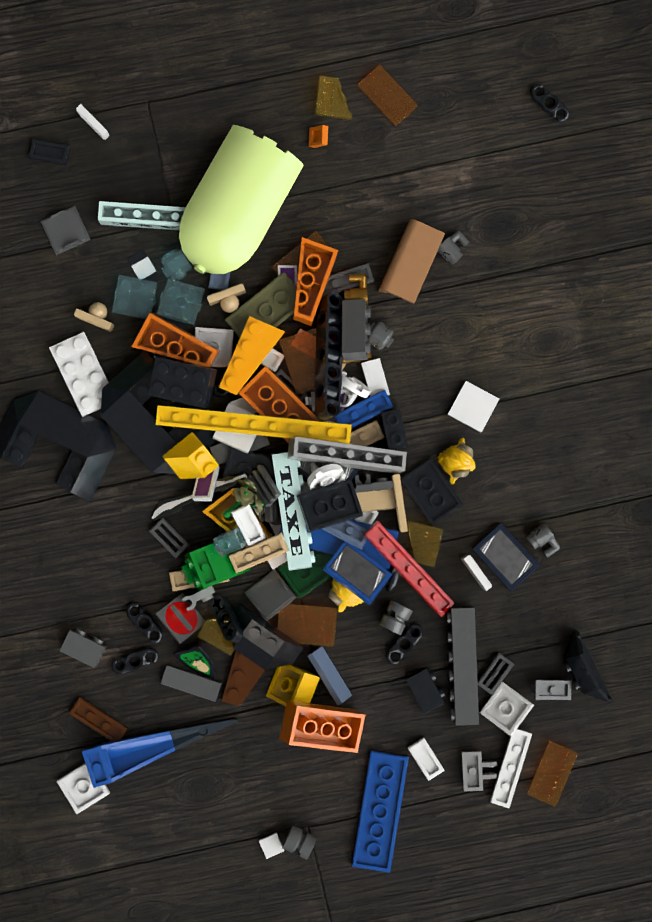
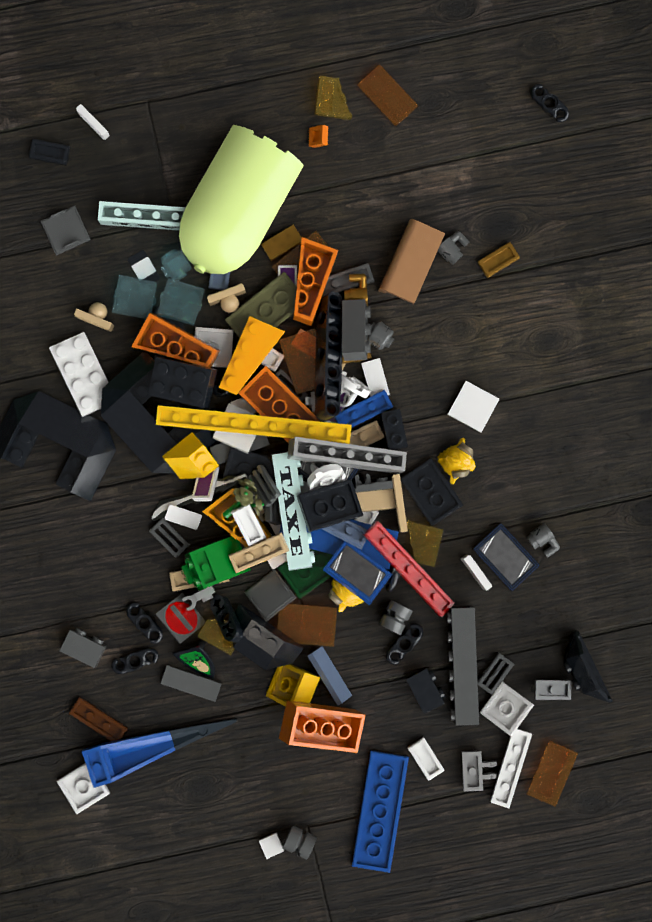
(183, 517): none -> white sticker
(229, 542): clear light blue brick -> none
(241, 679): reddish brown wing -> none
(282, 242): none -> pearl gold tile
(498, 260): none -> pearl gold tile

